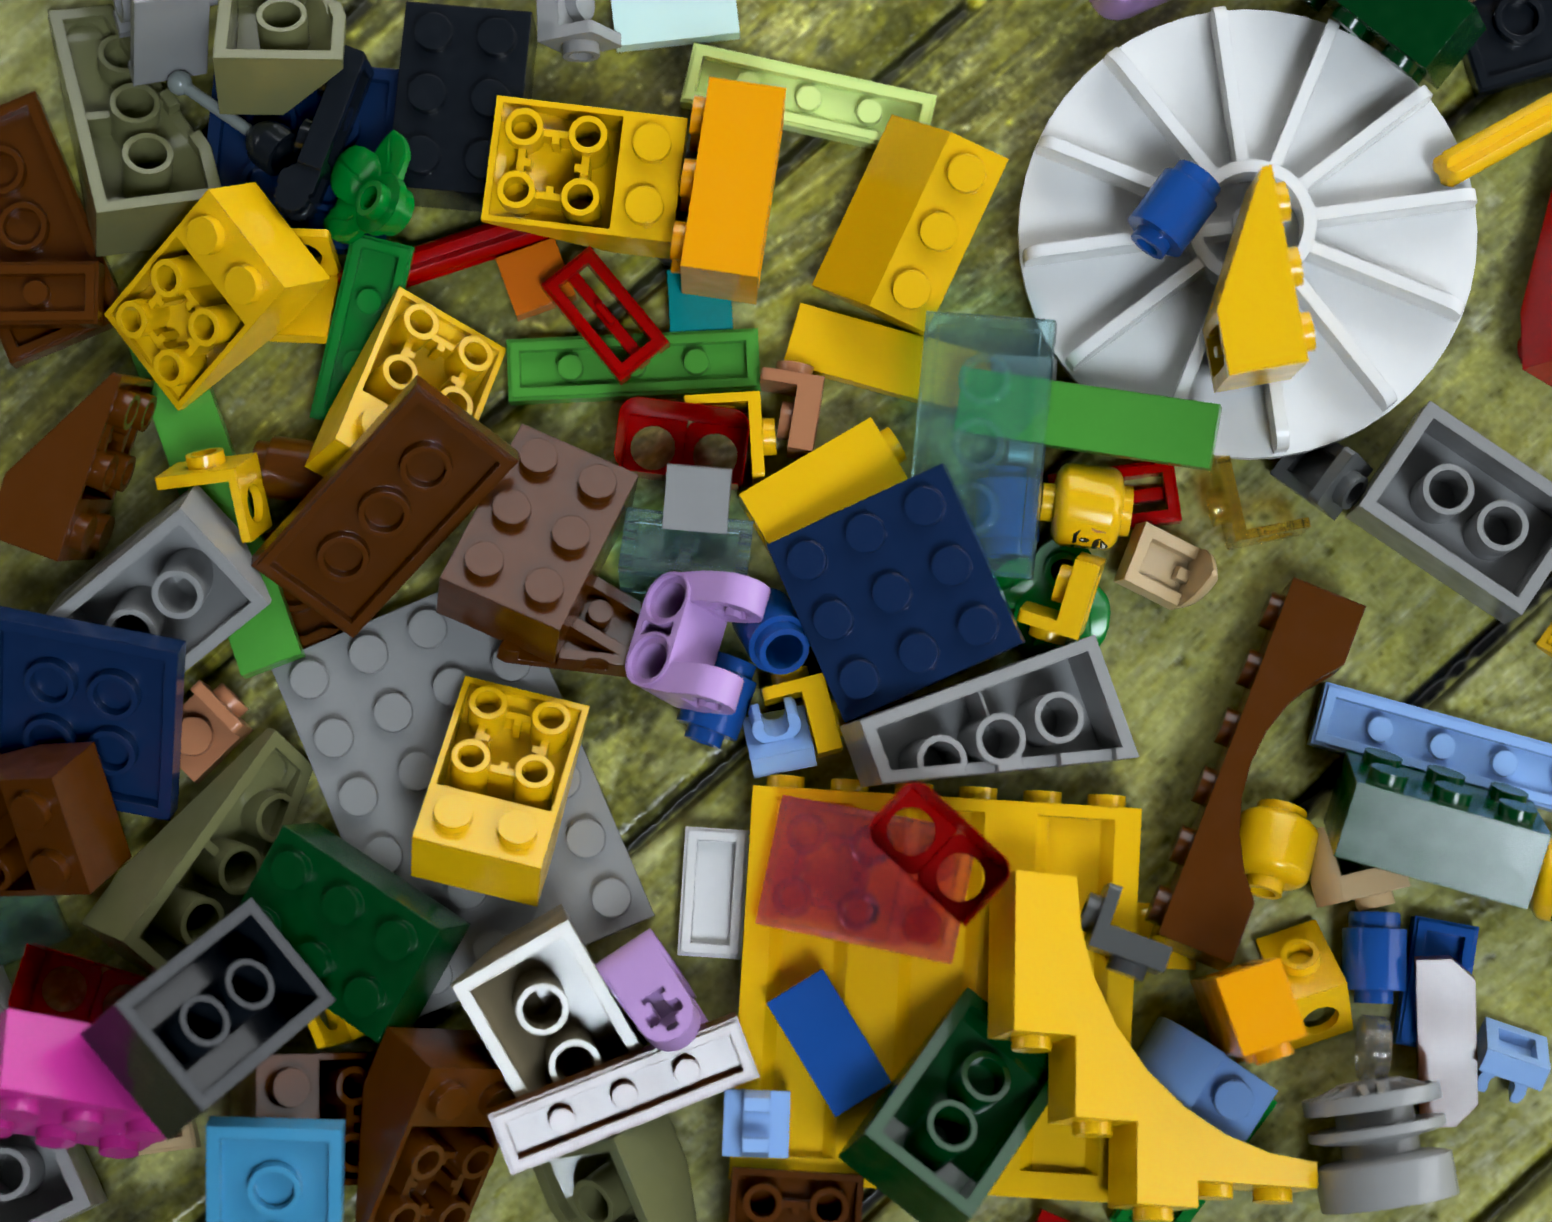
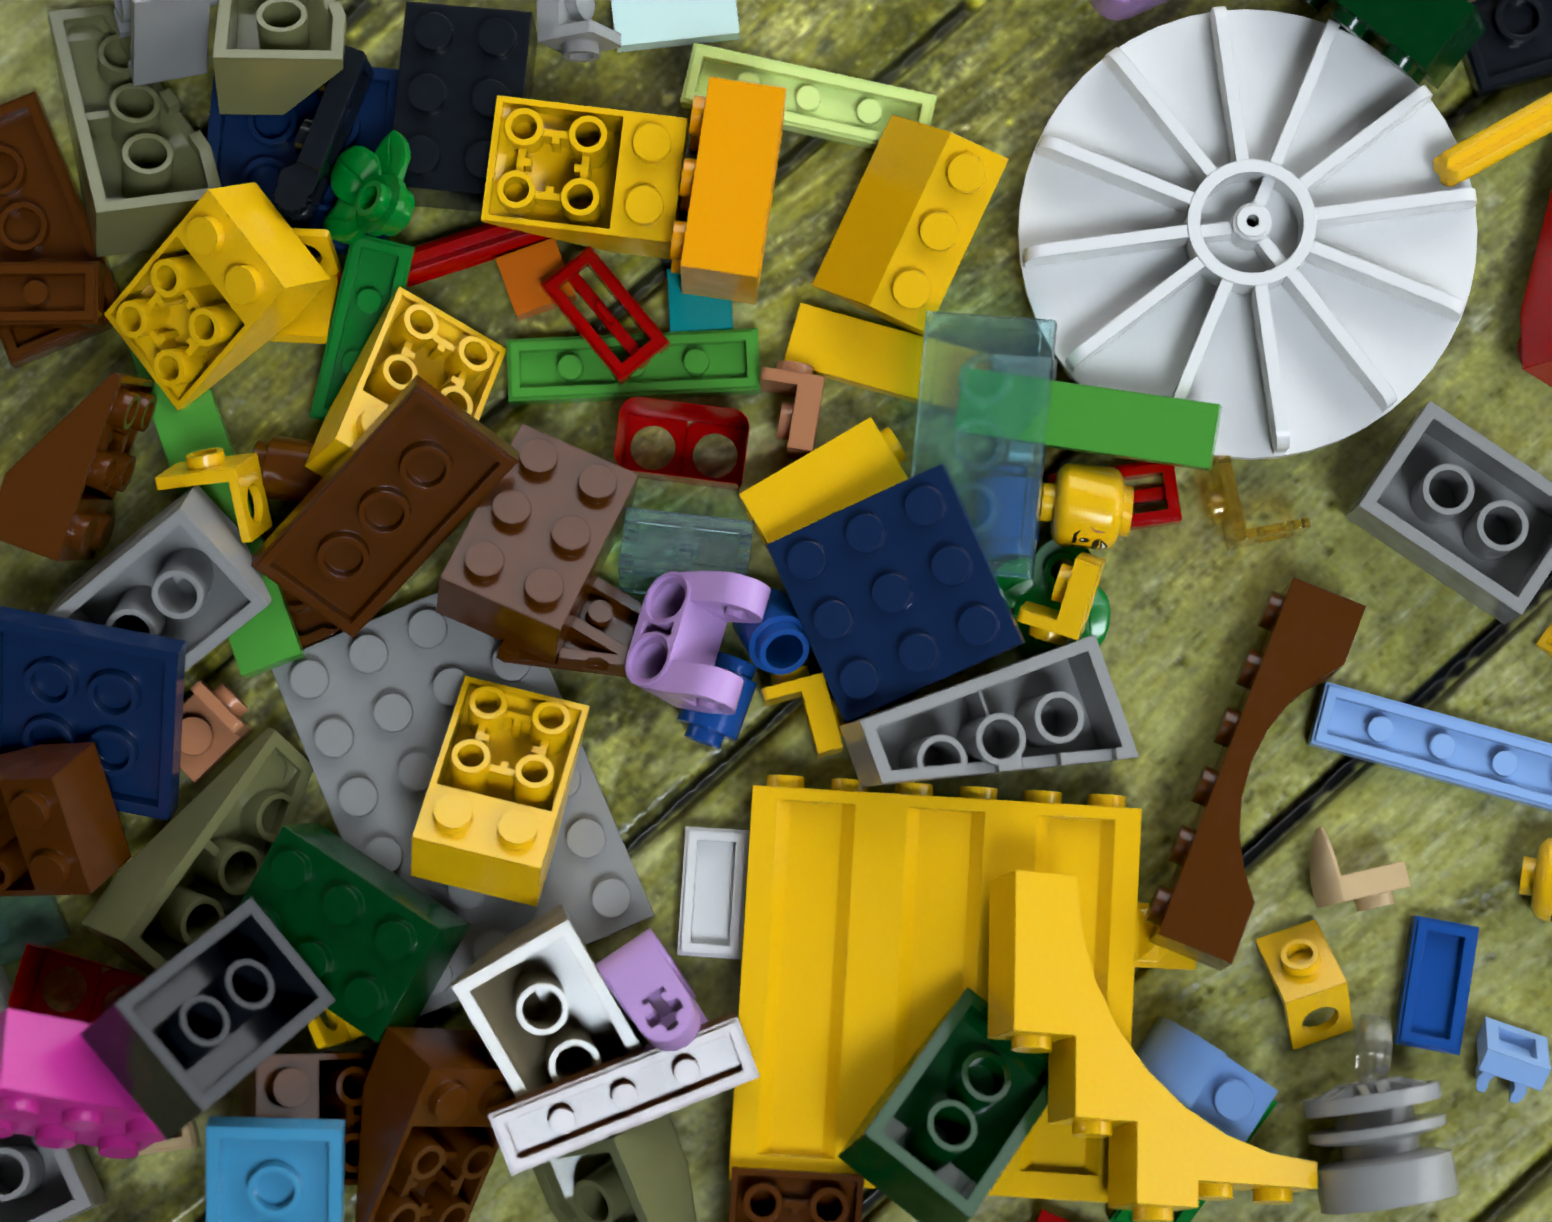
(267, 142): black hinge -> none
(697, 498): light grey tile -> none
(756, 1123): light blue tile -> none
(761, 429): yellow bracket -> none
(778, 739): light blue tile -> none
(829, 1042): blue tile -> none
(842, 888): clear pink slope -> none
(946, 824): red piece -> none
(1127, 952): dark grey bracket -> none
(1166, 568): tan plate -> none
(1174, 210): blue brick -> none
(1250, 1010): light orange brick -> none
(1254, 315): yellow slope -> none
(1277, 847): yellow head -> none
(1326, 477): dark grey bracket -> none
(1374, 956): blue brick -> none
(1437, 827): brick -> none
(1446, 1035): piece -> none

